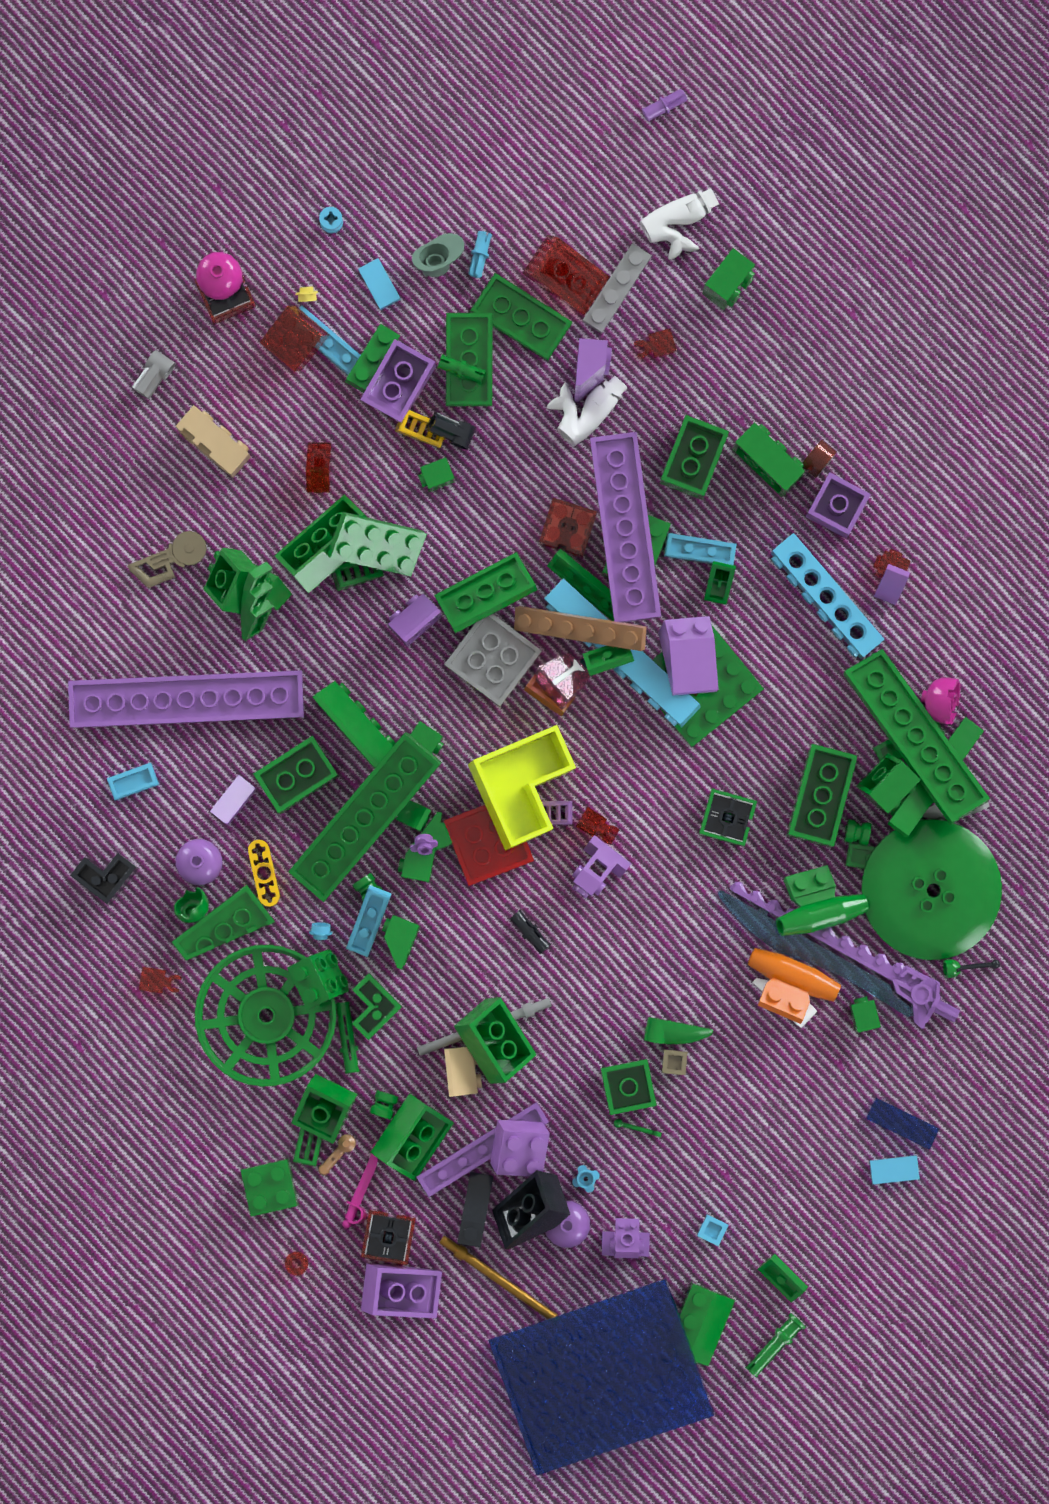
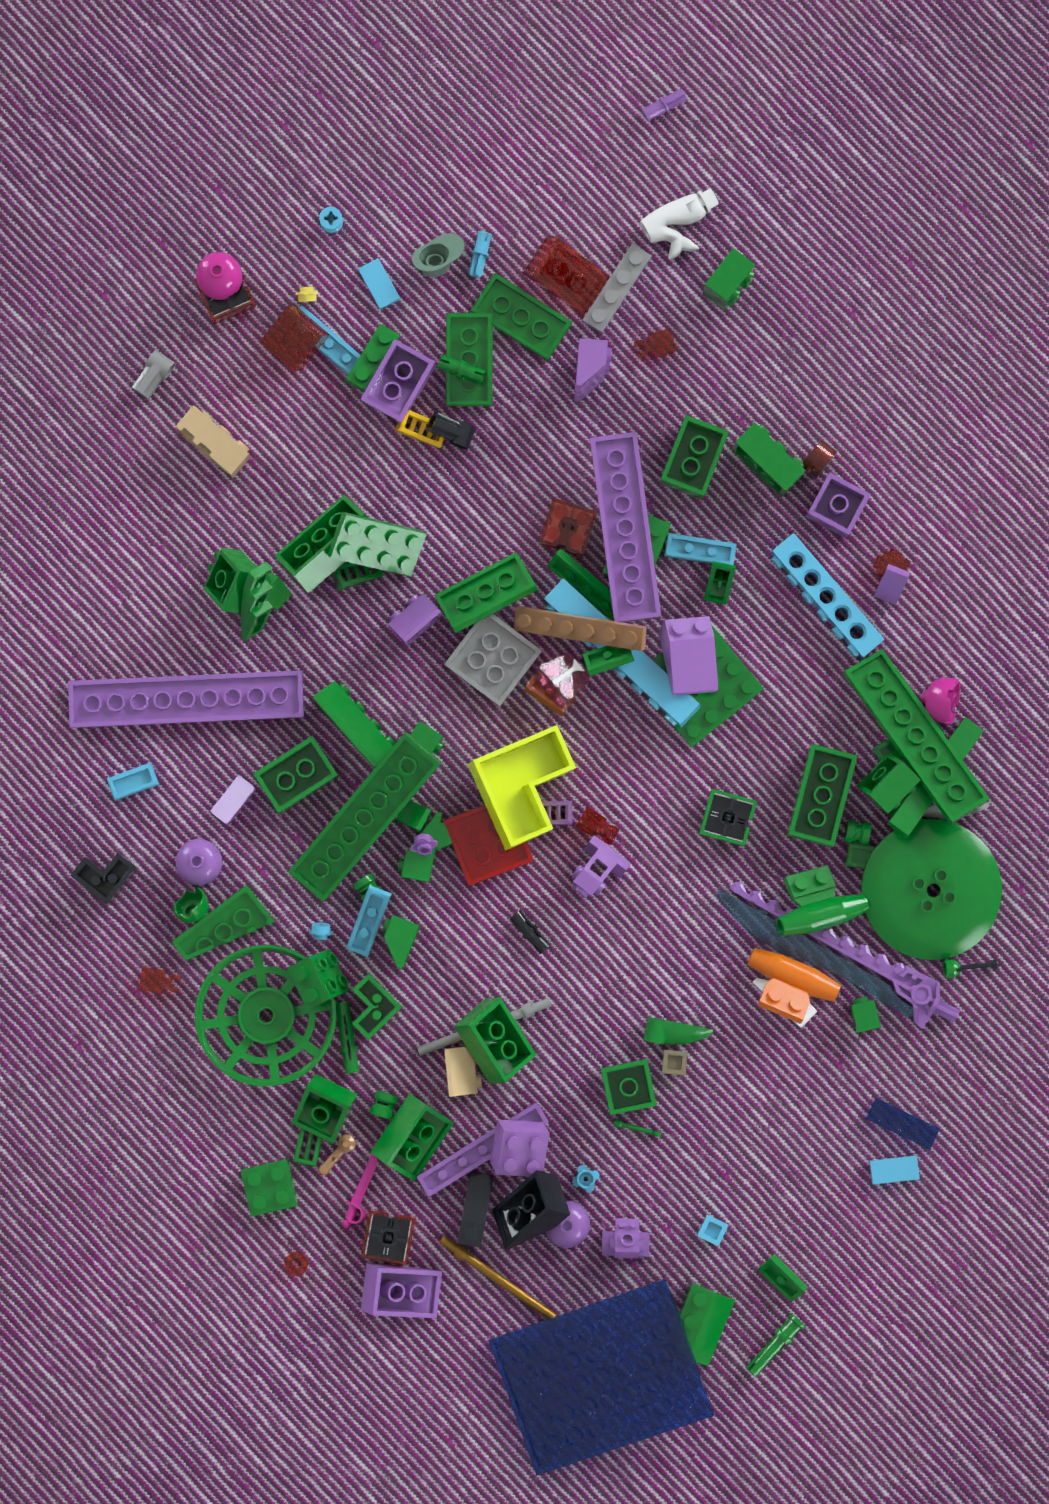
(186, 549): dark tan piece -> none
(254, 857): yellow beam -> none
(318, 467): clear red slope -> none
(436, 475): green brick -> none
(595, 409): white piece -> none

